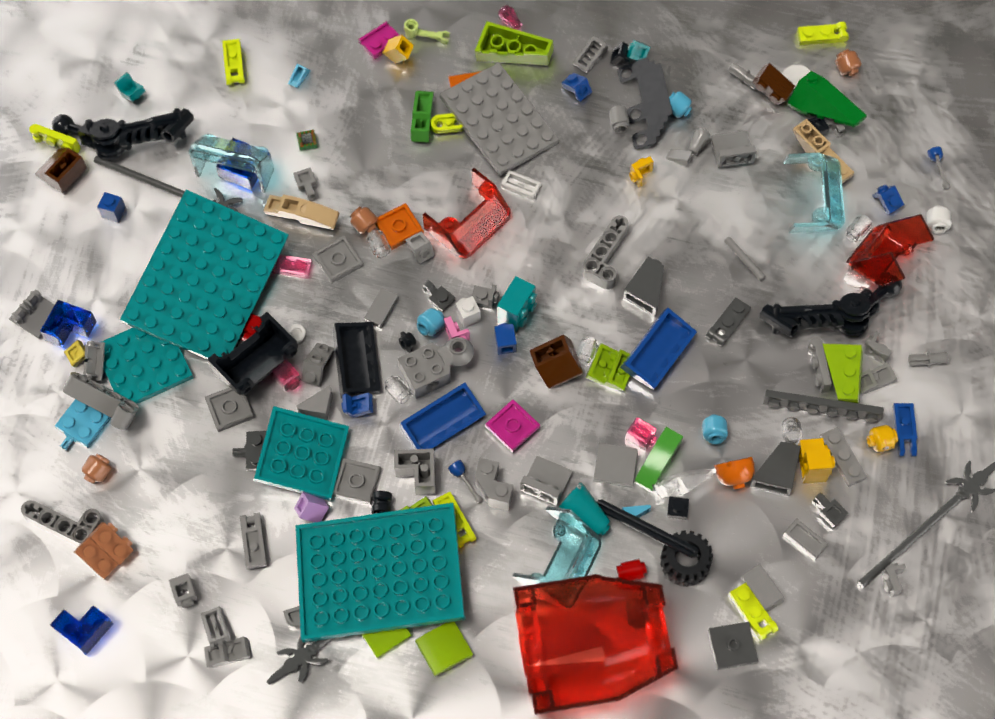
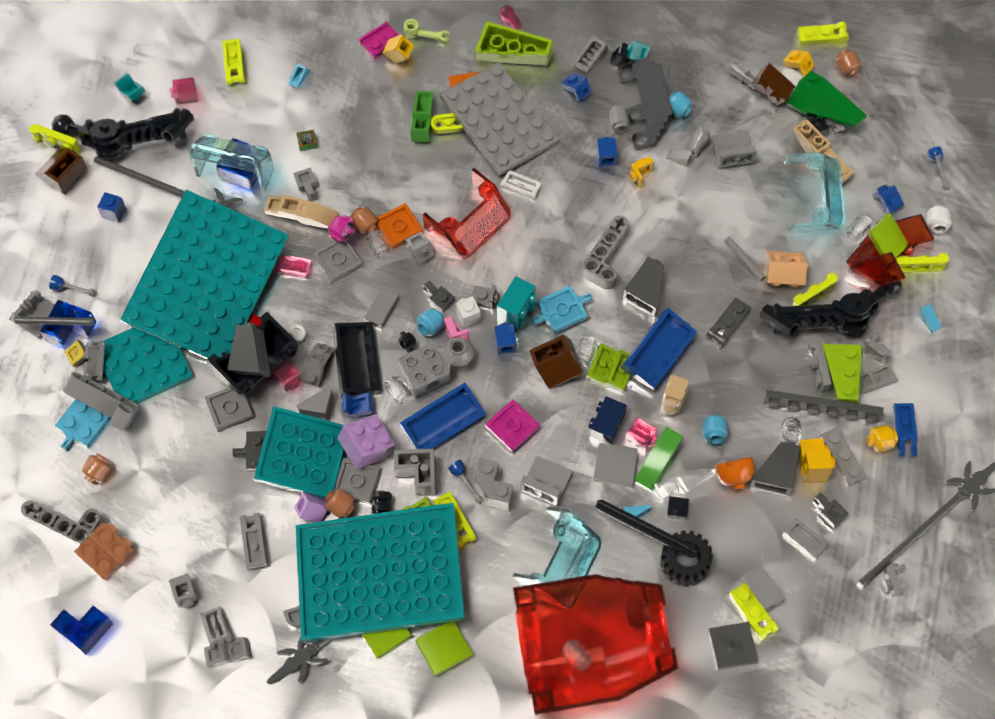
(54, 321): none -> dark grey bar
(57, 283): none -> hinge
(184, 91): none -> clear pink brick
(249, 352): none -> dark grey slope
(339, 503): none -> nougat head
(341, 228): none -> dark pink head
(366, 441): none -> lavender brick
(562, 309): none -> medium azure plate
(576, 655): none -> clear brick
(587, 509): teal cone -> none
(606, 151): none -> blue brick
(607, 420): none -> dark blue brick
(631, 570): red brick -> none
(674, 395): none -> tan brick
(786, 268): none -> light nougat slope
(800, 60): none -> yellow bracket
(816, 291): none -> neon yellow plate
(888, 236): none -> lime slope
(923, 263): none -> neon yellow plate
(928, 359): light grey axle -> none
(929, 318): none -> medium azure piece

